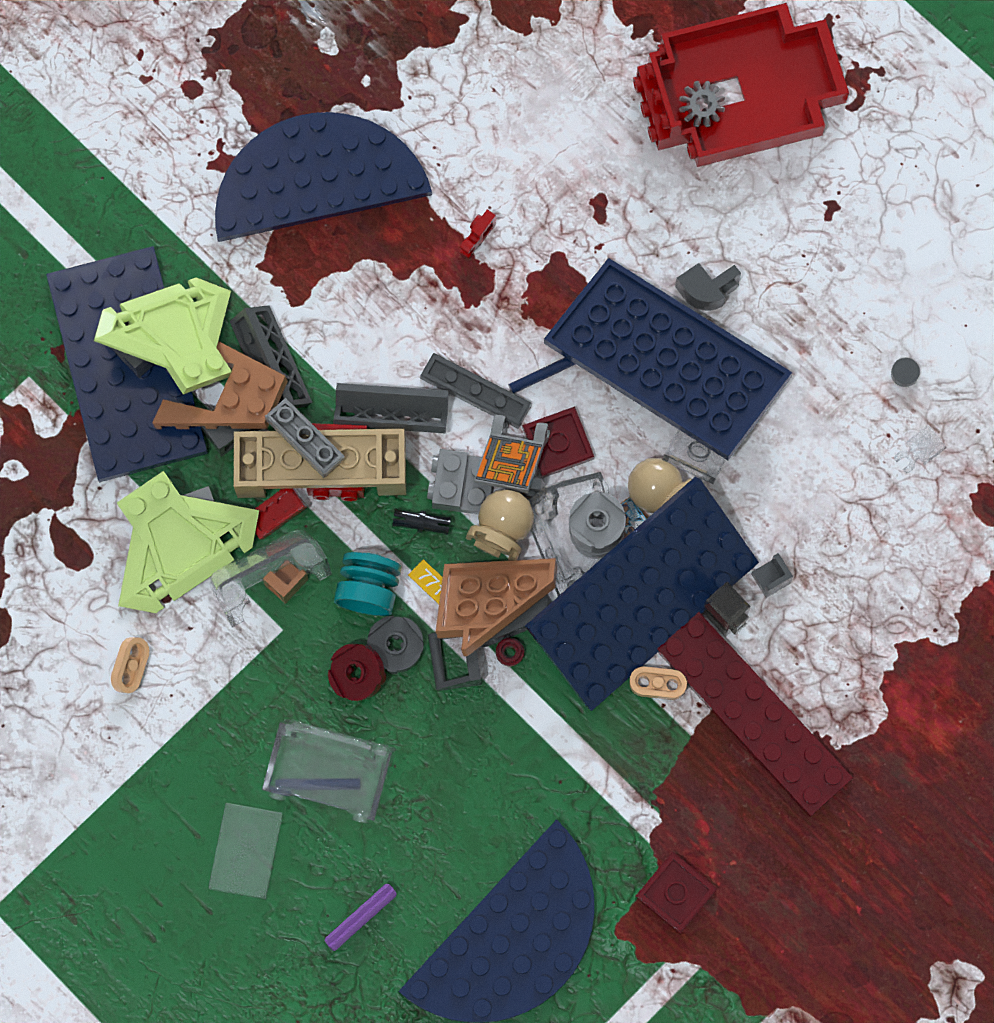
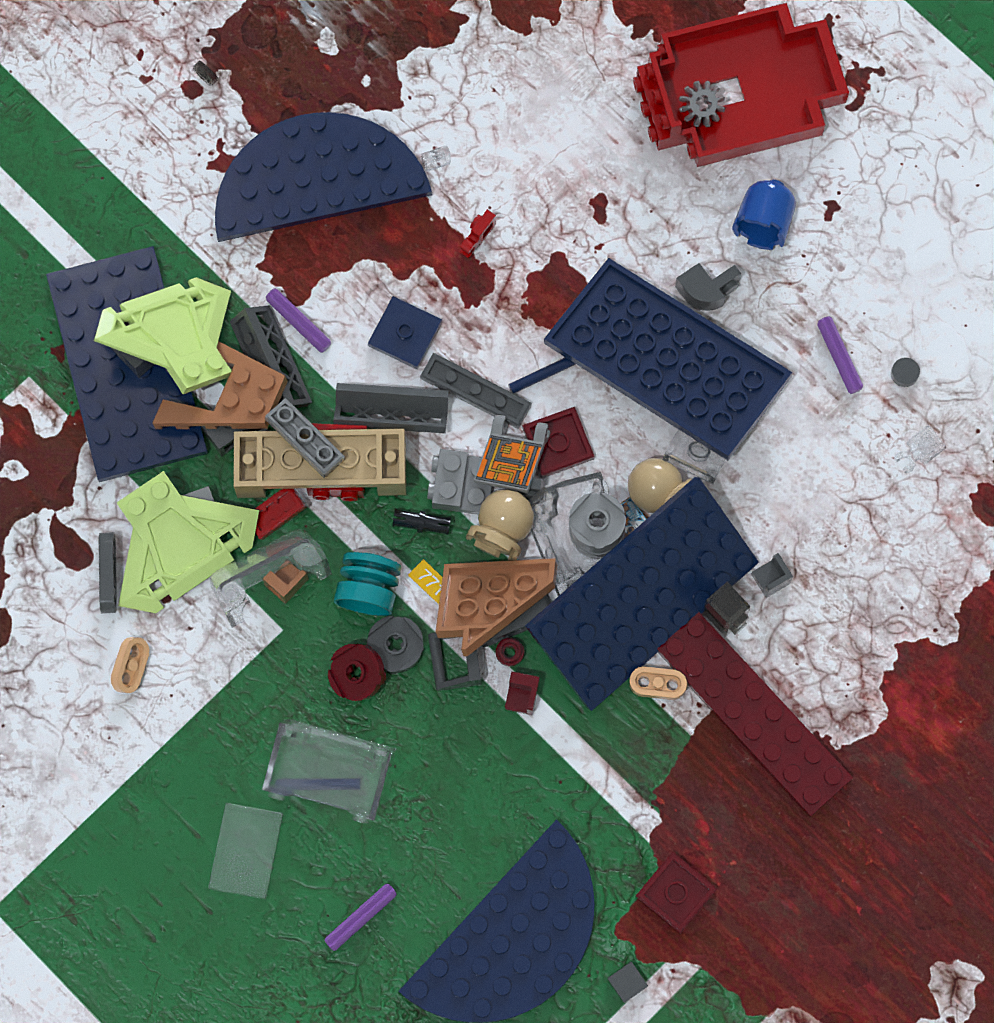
(107, 573): none -> dark grey beam
(205, 73): none -> clear smoke tile
(298, 320): none -> medium lavender axle
(405, 332): none -> dark blue plate
(436, 158): none -> clear tile
(522, 693): none -> dark red panel
(627, 982): none -> dark grey tile
(765, 214): none -> blue cylinder
(840, 355): none -> medium lavender axle

